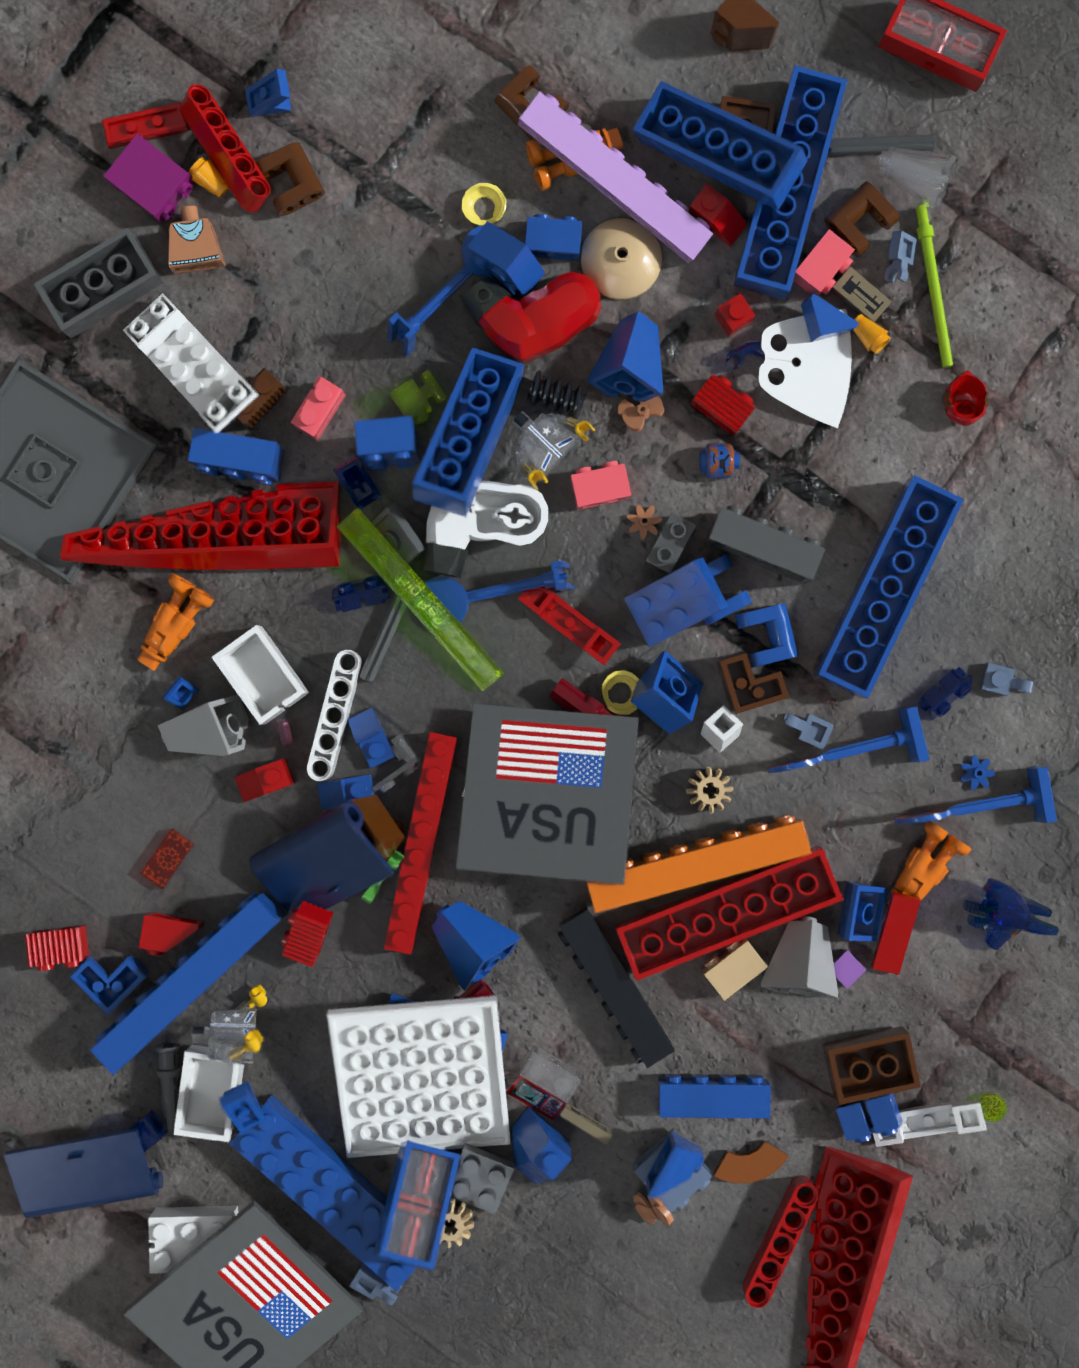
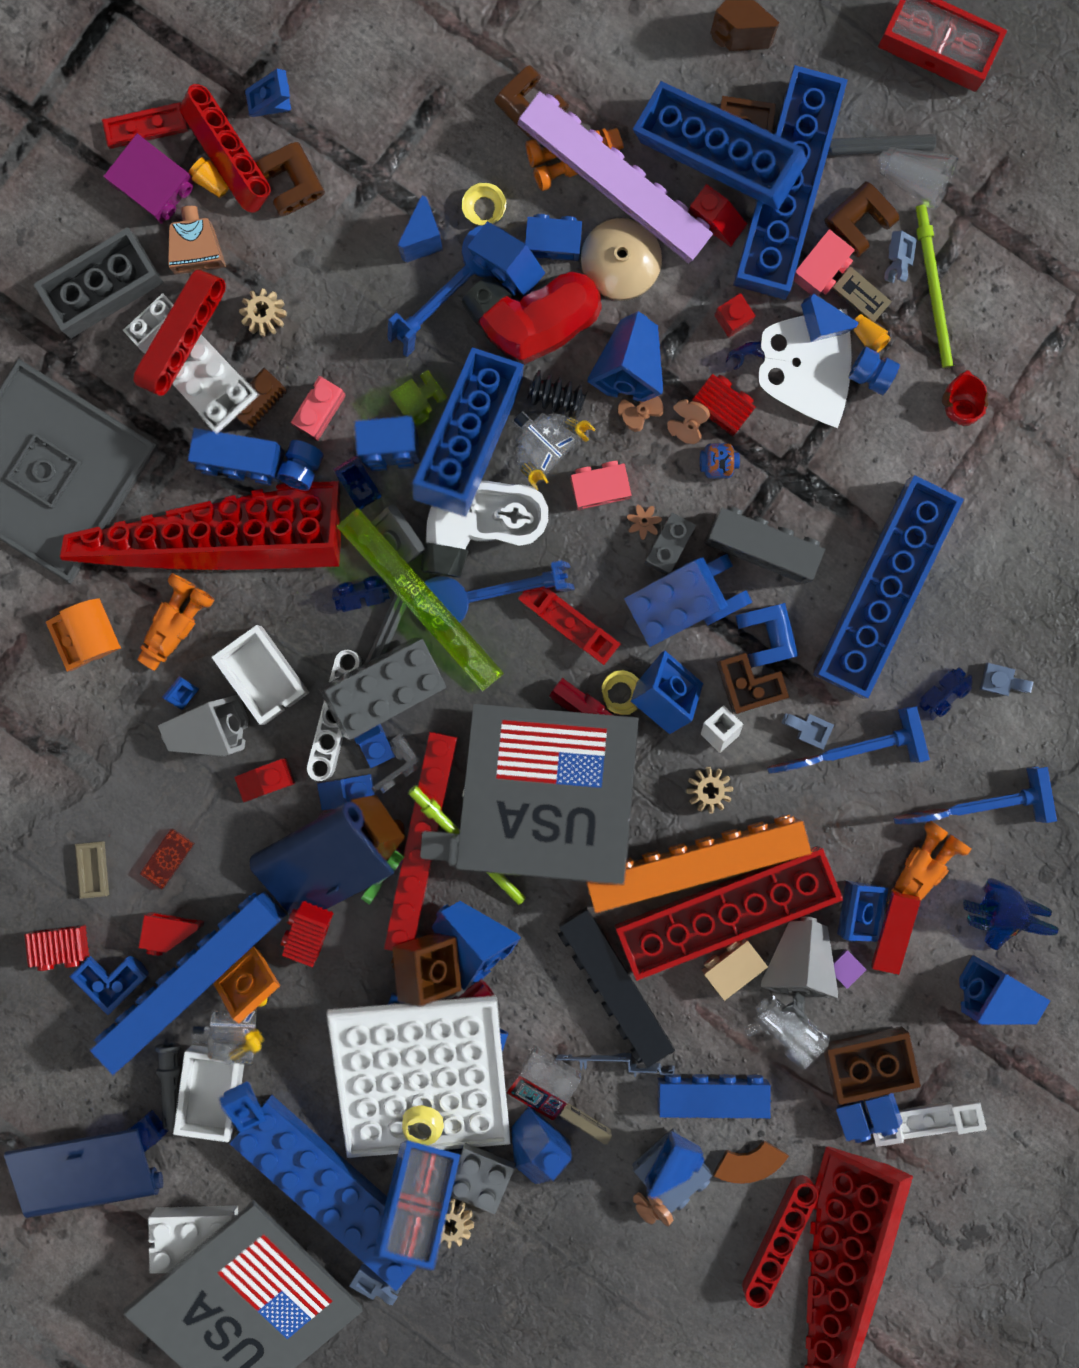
(83, 634): none -> orange brick
(92, 869): none -> dark tan tile
(179, 332): none -> red beam
(246, 984): none -> orange plate
(253, 315): none -> tan gear
(285, 732): clear pink tile -> none
(299, 467): none -> blue wheel
(382, 688): none -> dark grey brick
(421, 234): none -> blue slope
(424, 1115): none -> light yellow piece
(426, 969): none -> reddish brown brick
(432, 810): none -> lime bar
(440, 846): none -> dark grey bracket
(625, 1057): none -> sand blue piece
(694, 415): none -> nougat piece
(790, 1028): none -> clear piece
(873, 370): none -> blue wheel
(972, 772): blue plant -> none
(993, 1106): clear neon green tile -> none
(997, 998): none -> blue slope

